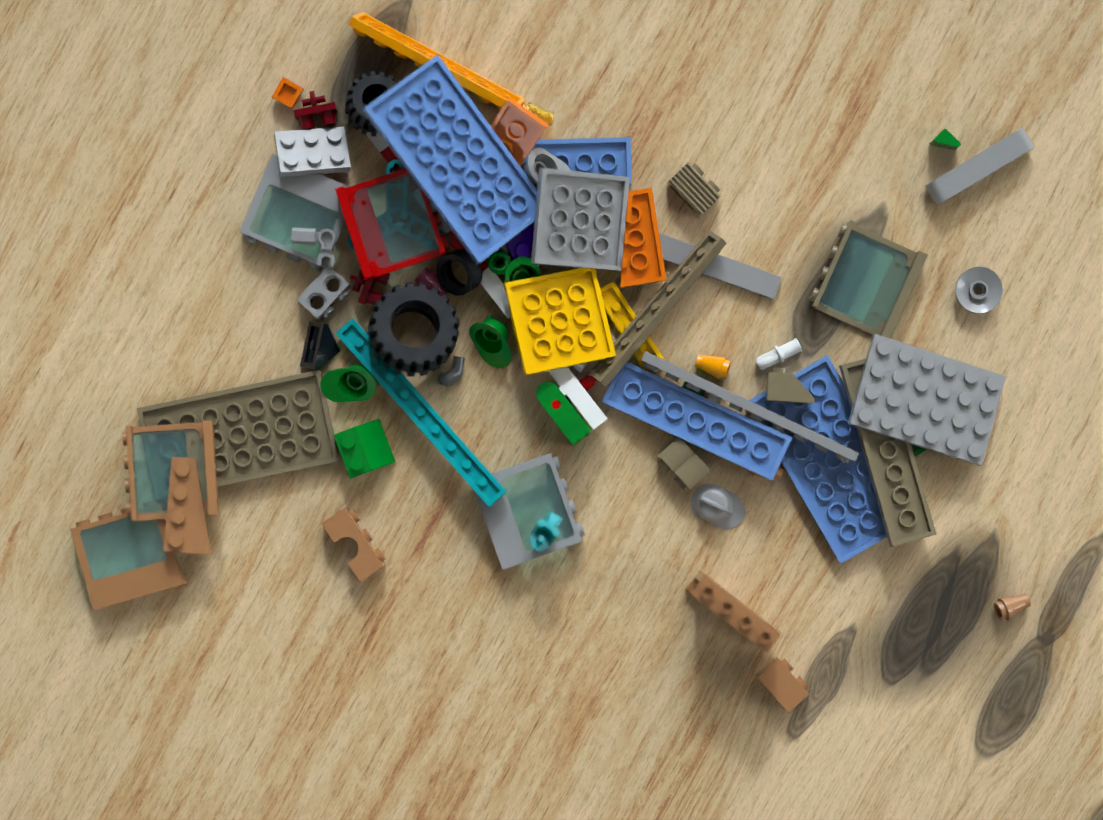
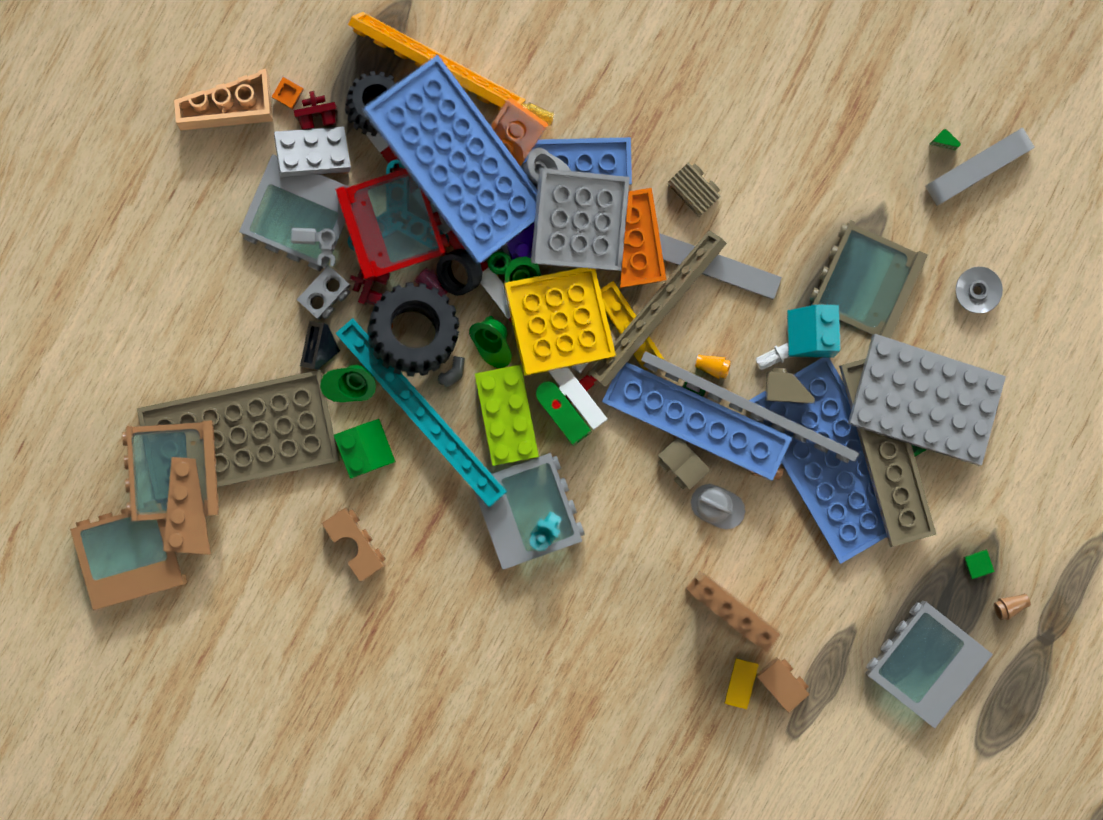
(227, 104): none -> light nougat wedge
(506, 415): none -> lime brick
(741, 683): none -> yellow tile
(813, 331): none -> teal slope
(928, 663): none -> panel
(979, 564): none -> green tile

